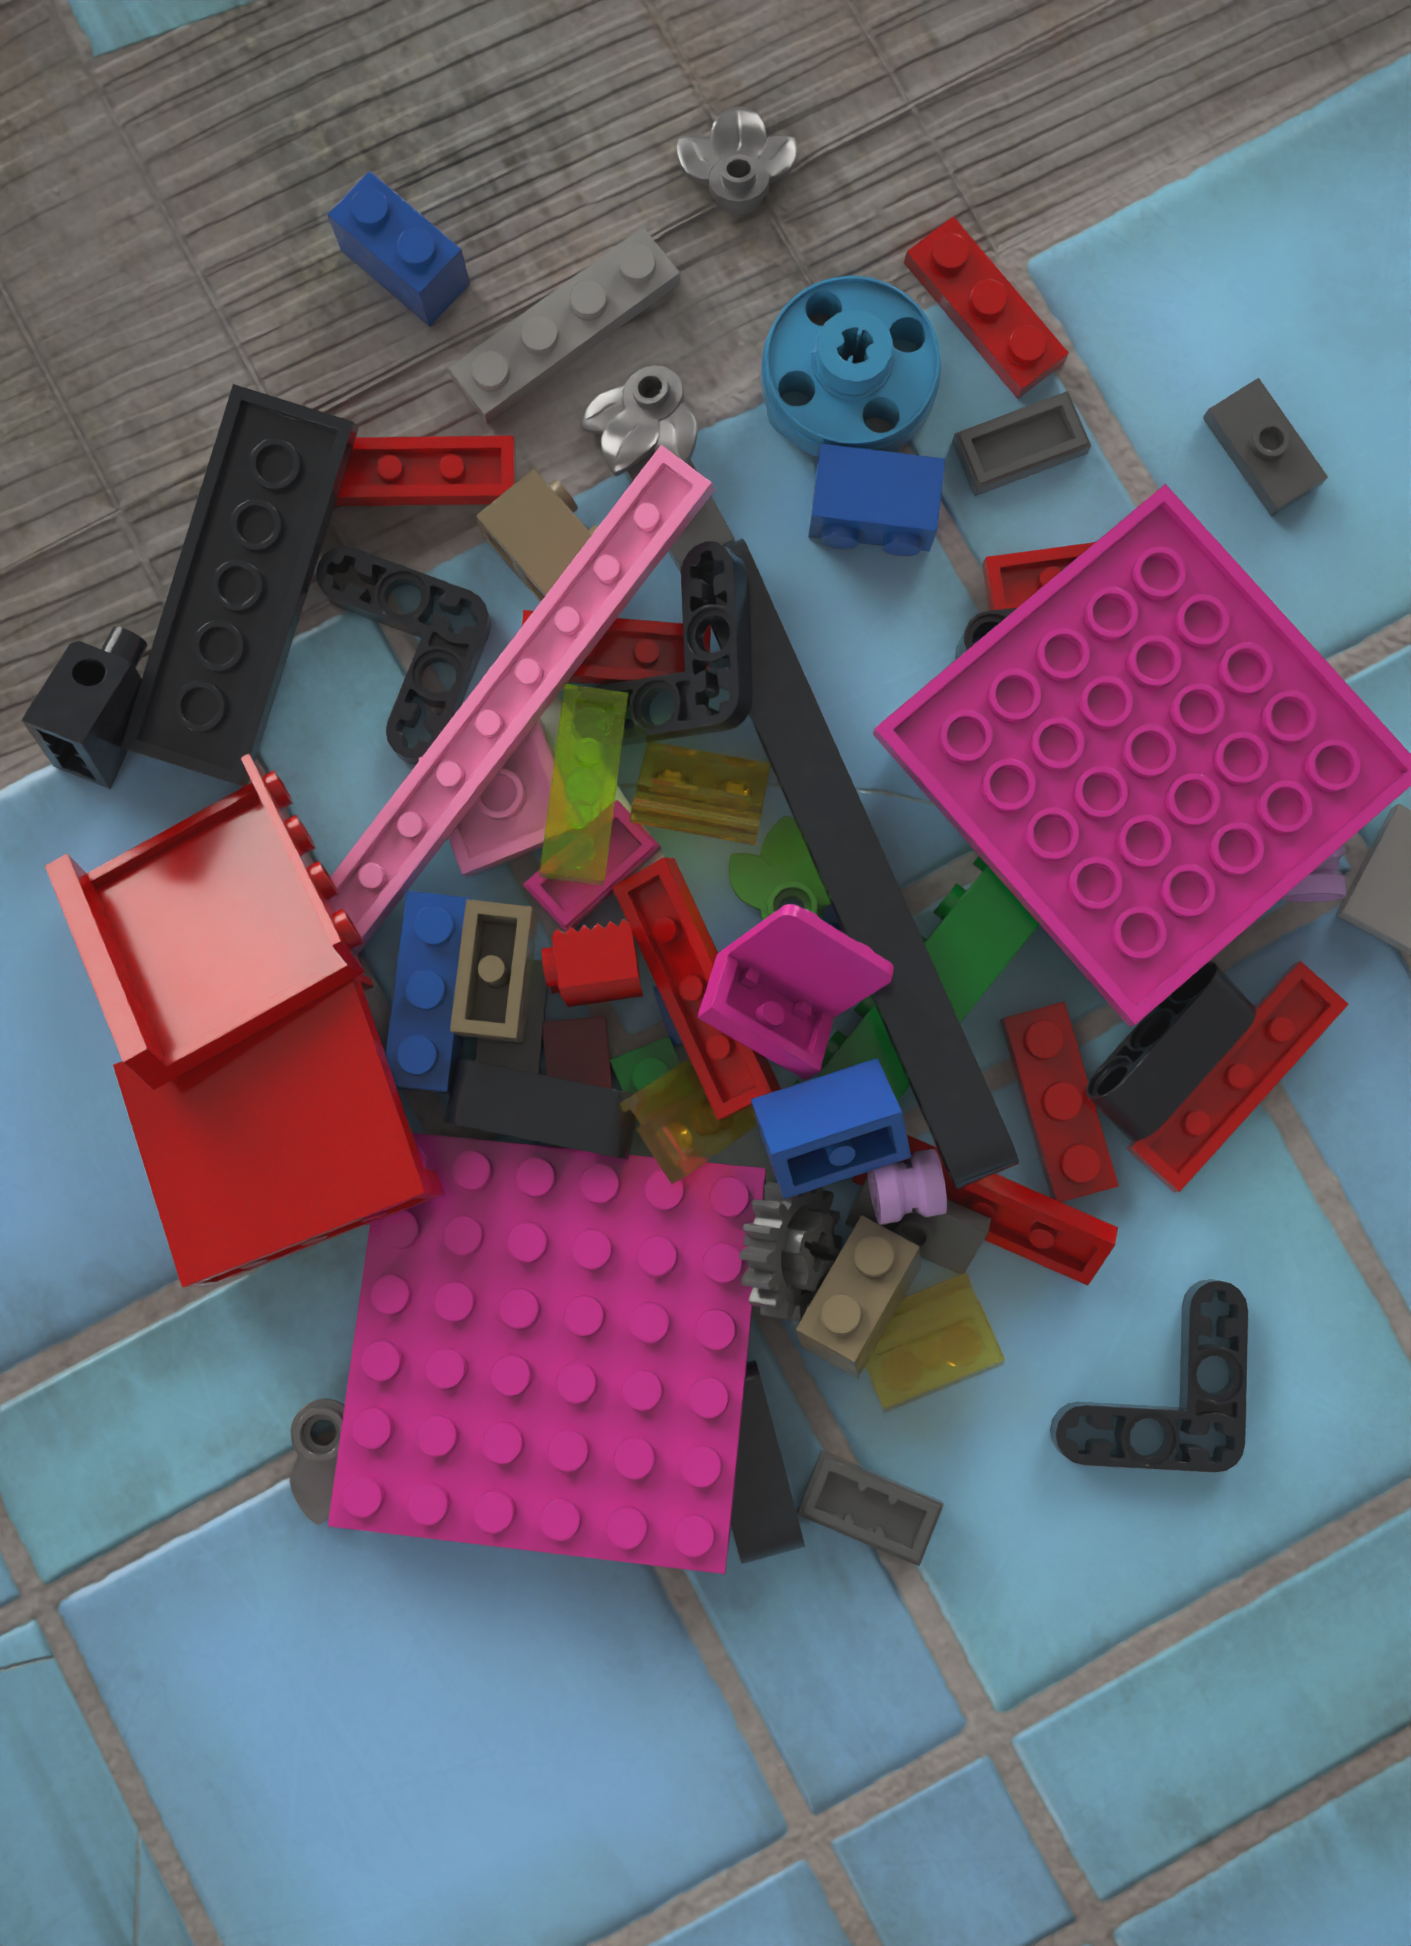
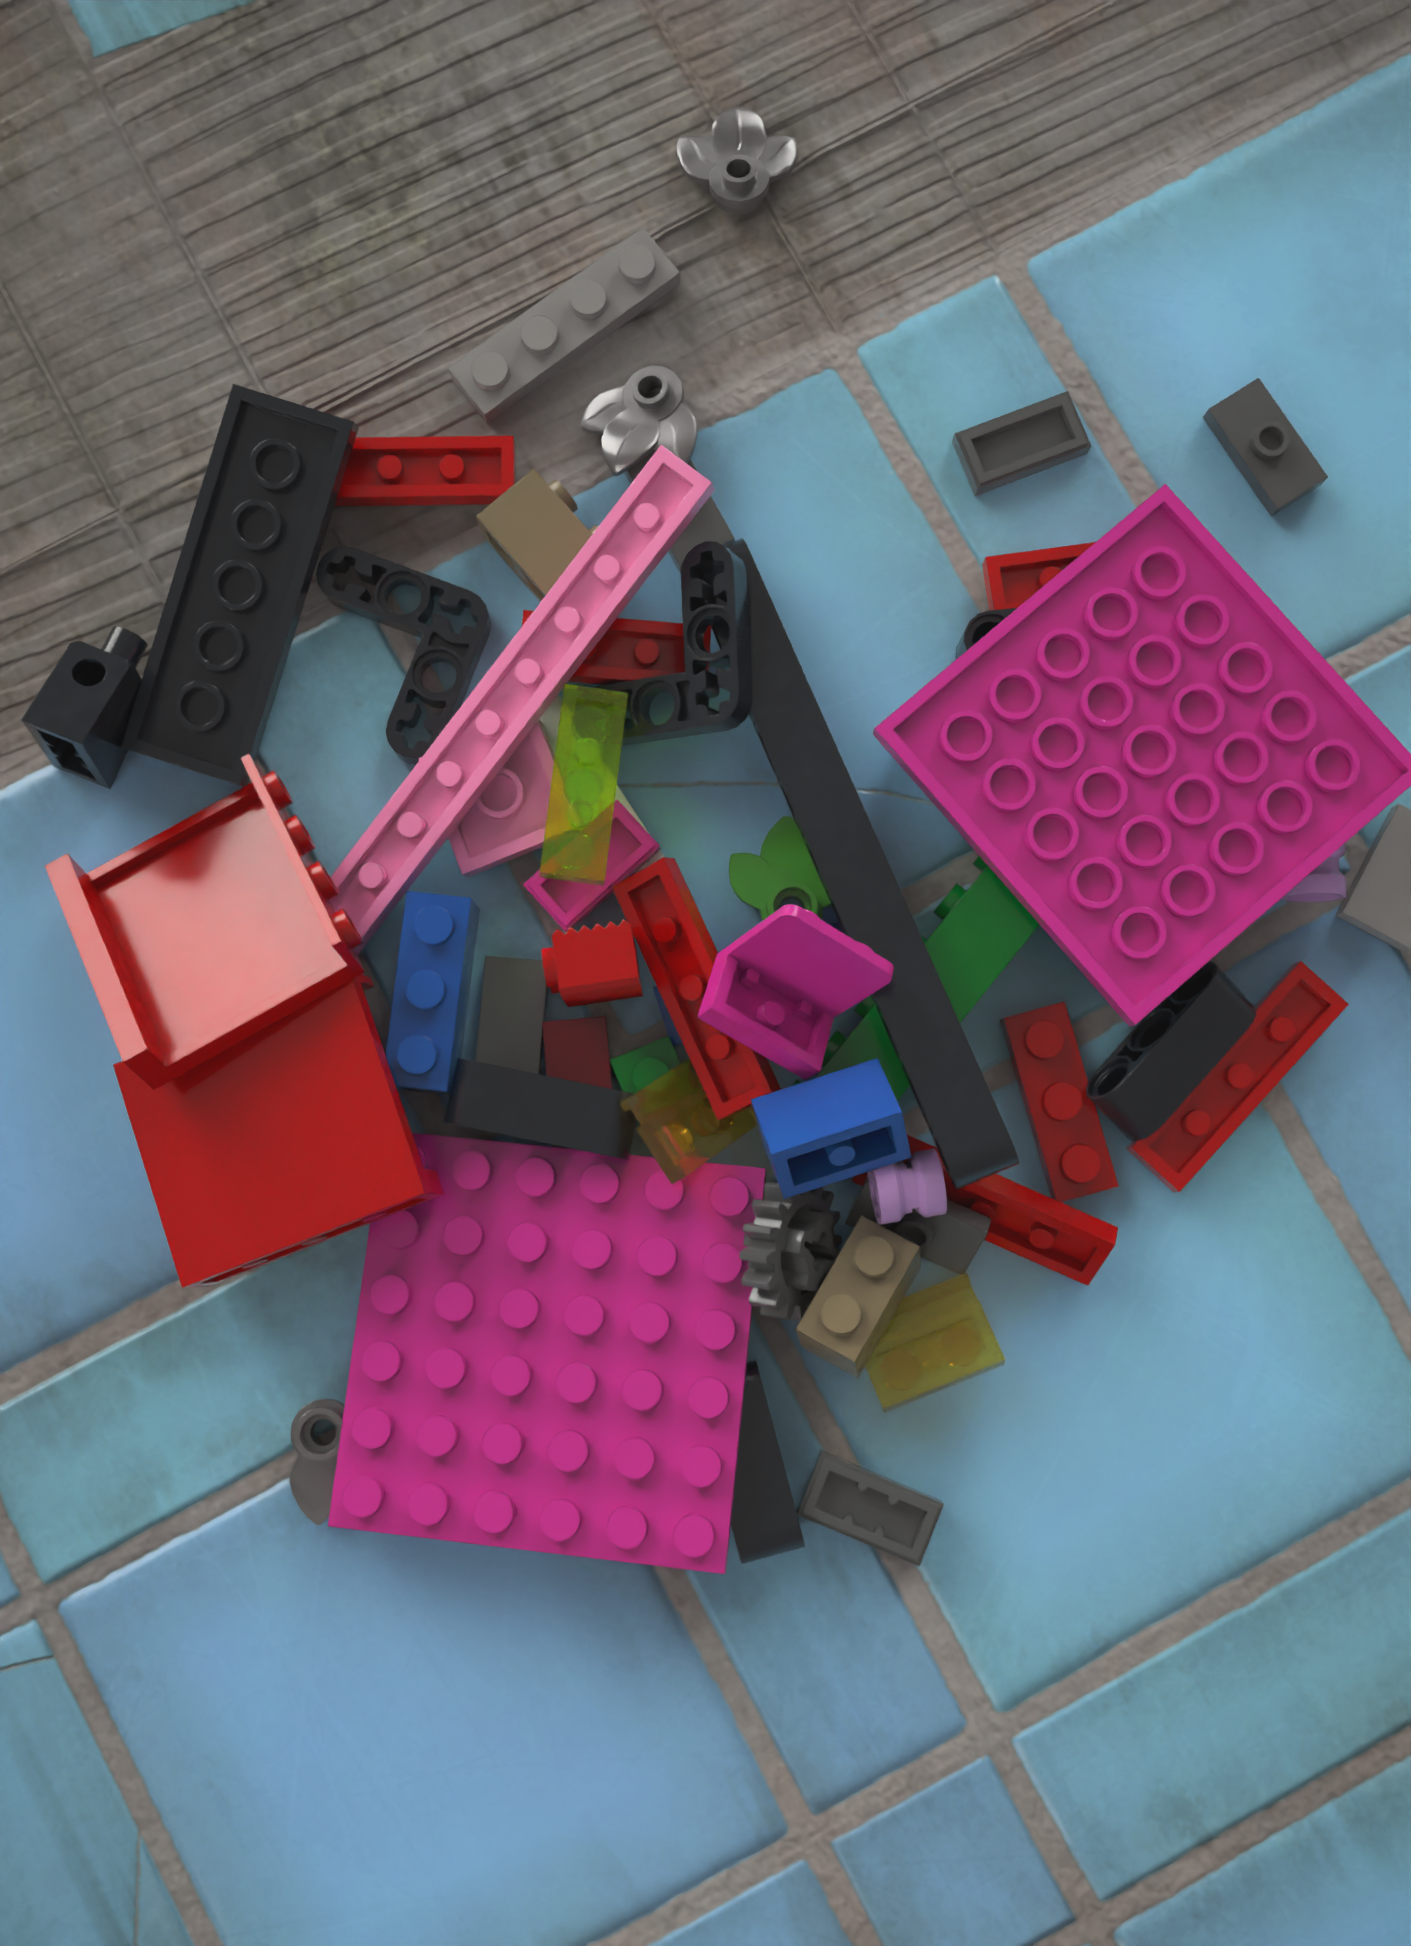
(399, 248): blue brick -> none
(494, 971): dark tan brick -> none
(700, 793): clear yellow plate -> none
(850, 366): dark azure piece -> none
(876, 499): blue brick -> none
(985, 307): red plate -> none
(1195, 1407): black beam -> none

